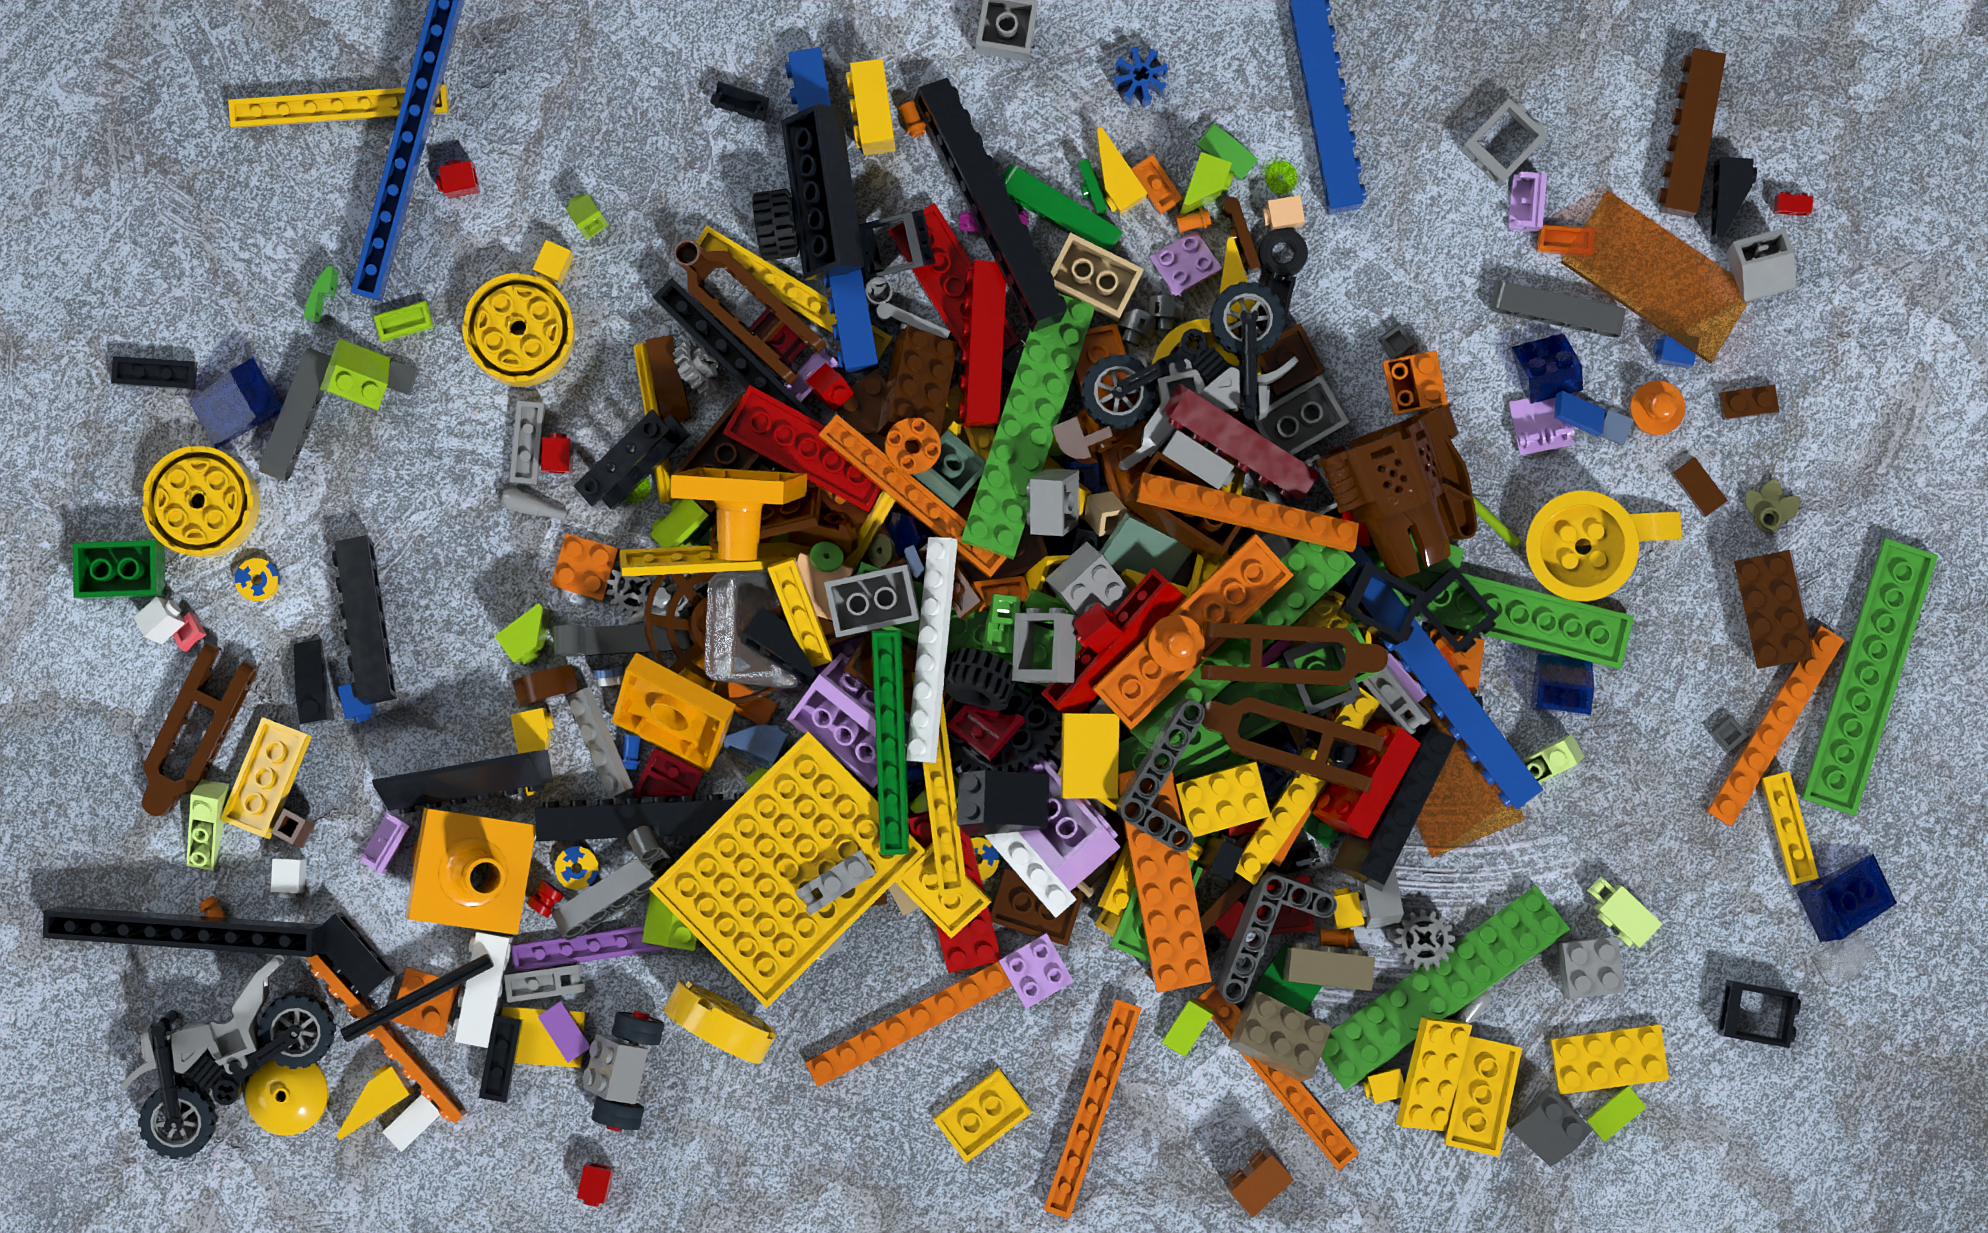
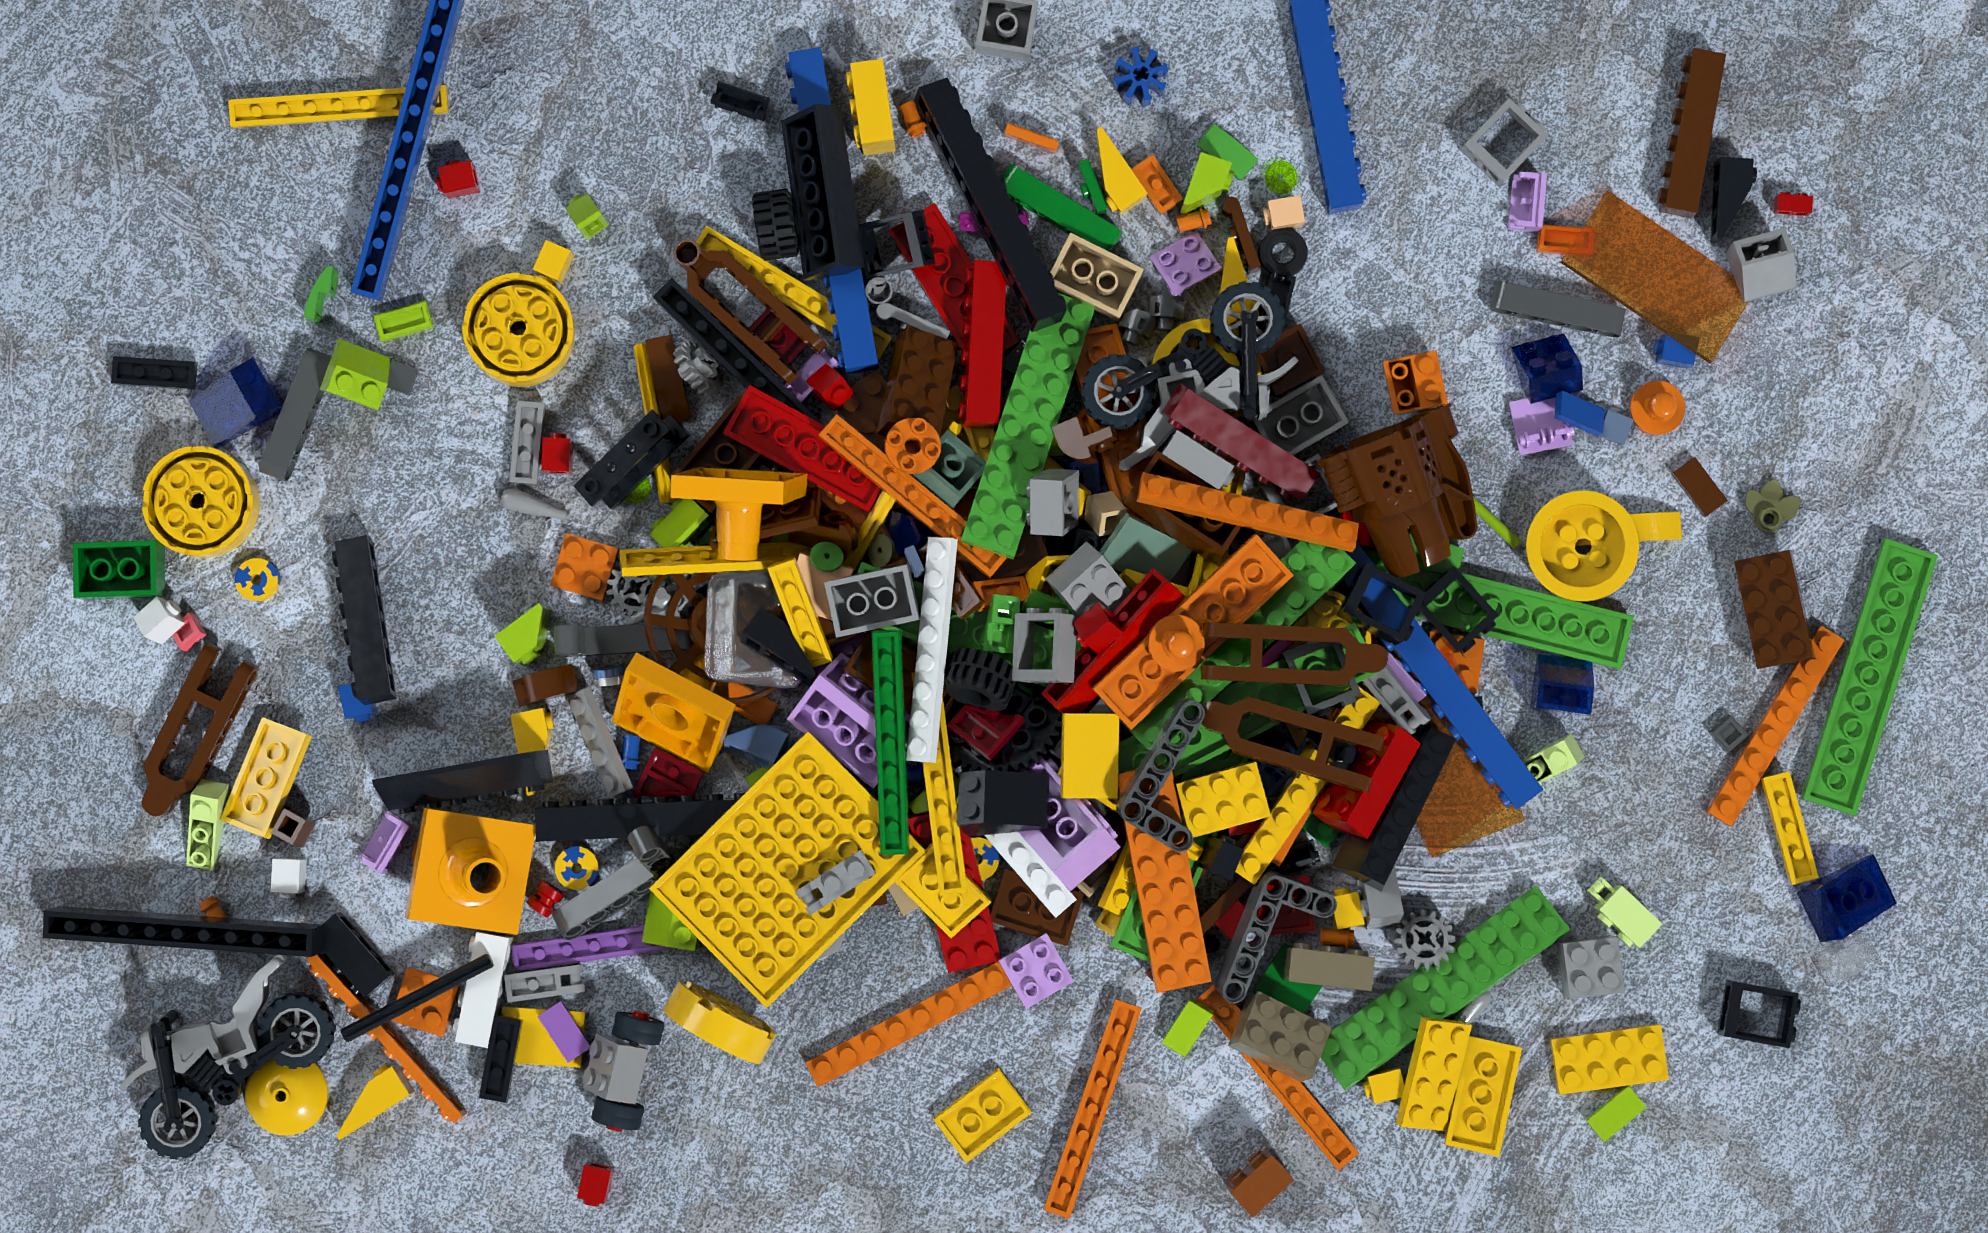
(312, 683): black slope -> none
(412, 1122): white tile -> none
(1031, 138): none -> orange tile
(1396, 341): dark grey tile -> none
(1550, 1128): dark grey slope -> none
(1749, 402): reddish brown plate -> none

